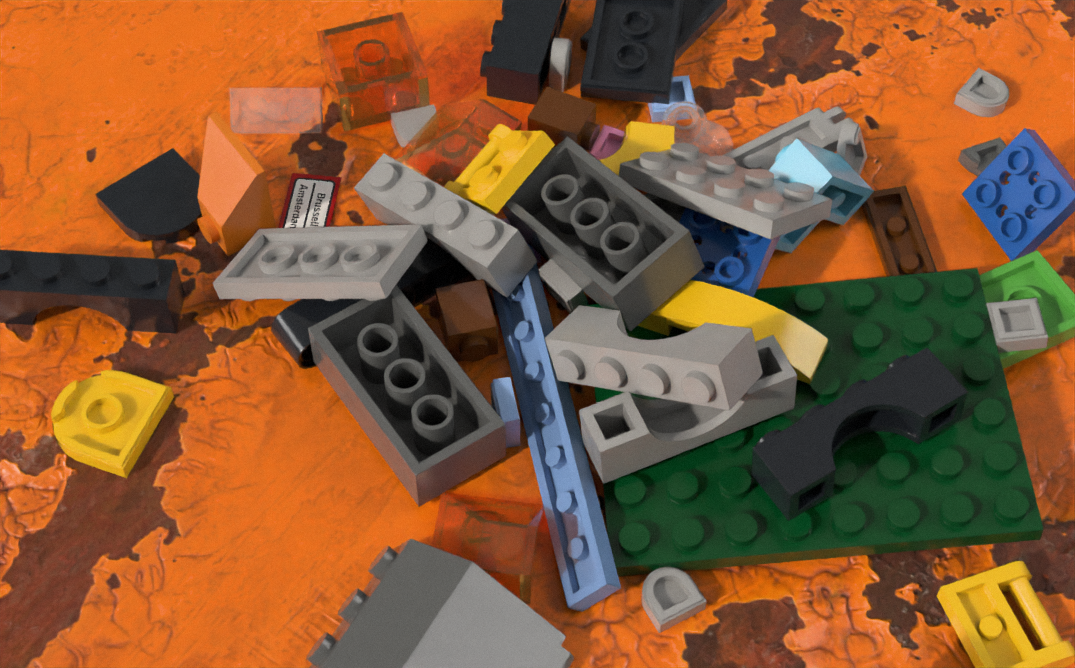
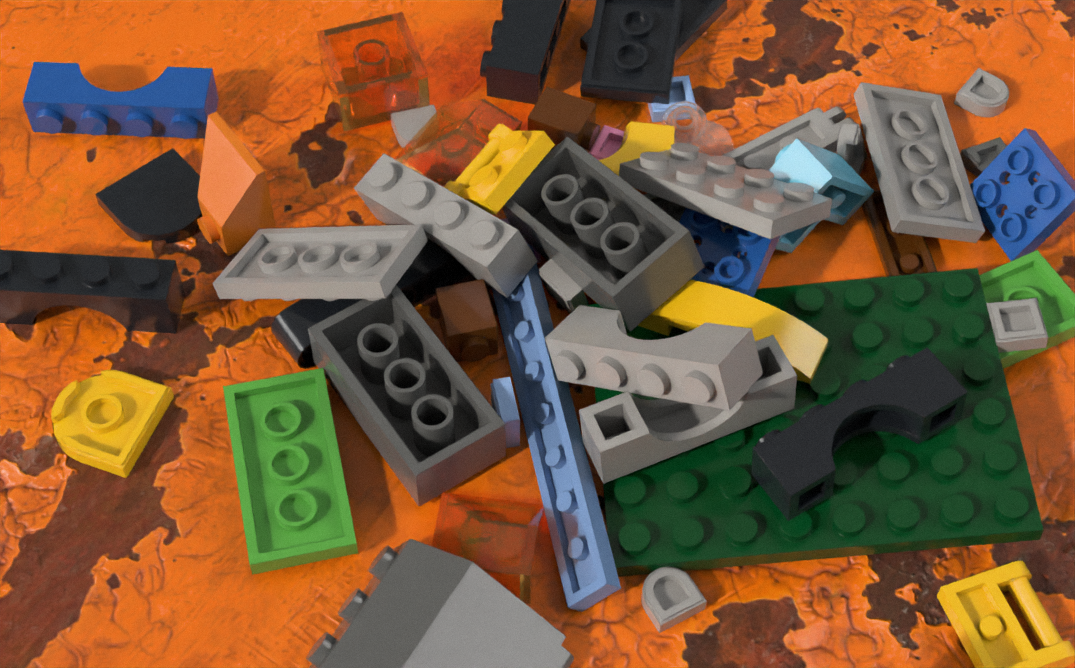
(171, 106): none -> blue arch
(276, 109): clear plate -> none
(289, 471): none -> bright green plate
(309, 201): sticker -> none
(560, 63): light grey tile -> none
(918, 163): none -> light grey plate

